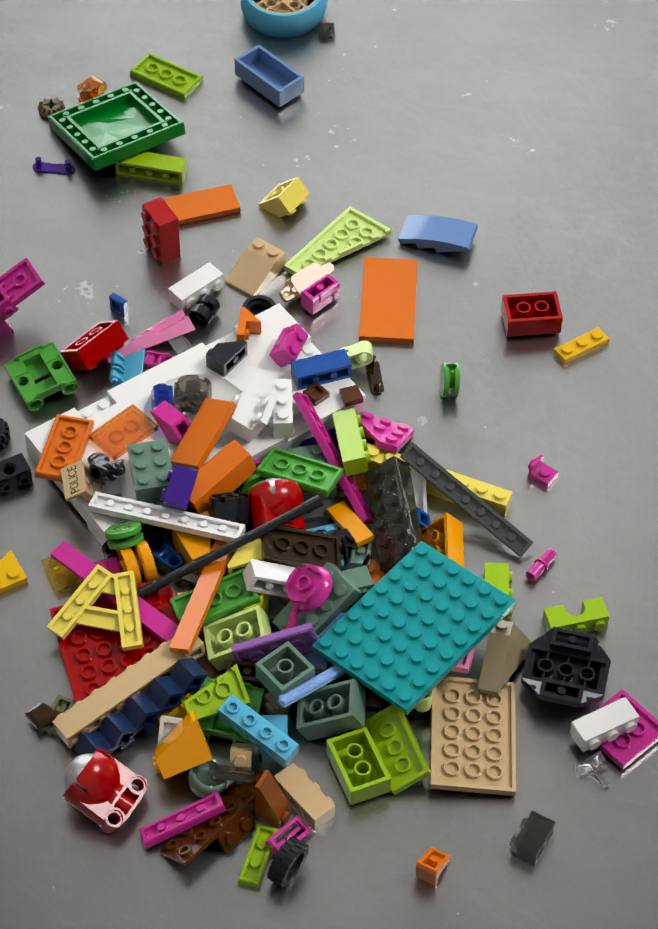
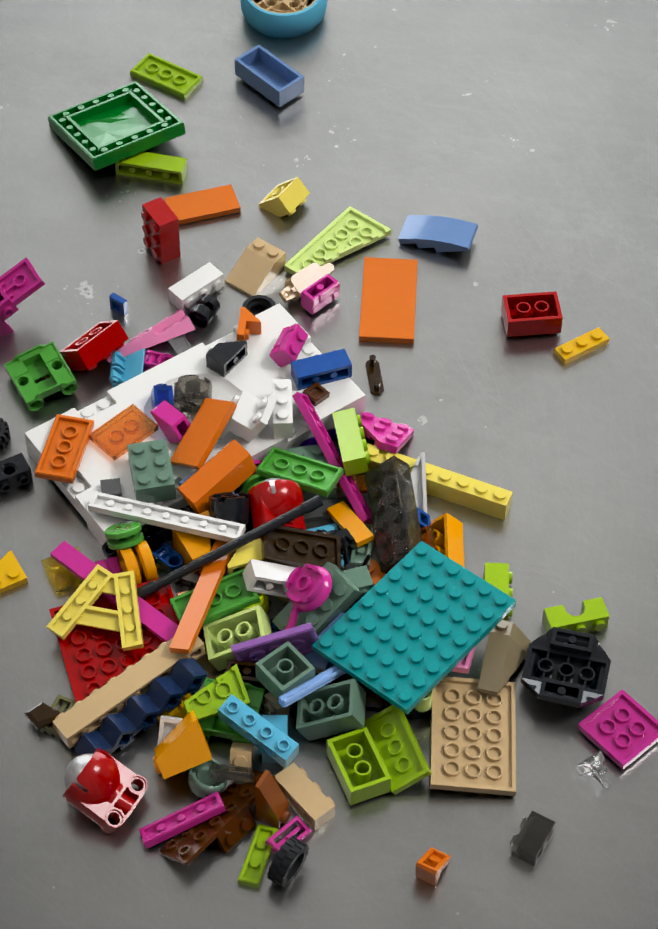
(44, 109): dark tan gear -> none
(46, 167): dark purple piece -> none
(77, 481): tan panel -> none
(91, 88): clear orange piece -> none
(102, 467): black animal -> none
(180, 488): dark purple brick -> none
(326, 30): clear smoke plate -> none
(351, 395): reddish brown tile -> none
(360, 354): yellowish green piece -> none
(449, 379): bright green head -> none
(466, 499): dark grey tile -> none
(541, 472): dark pink bracket -> none
(541, 564): dark pink axle -> none
(604, 724): white brick -> none

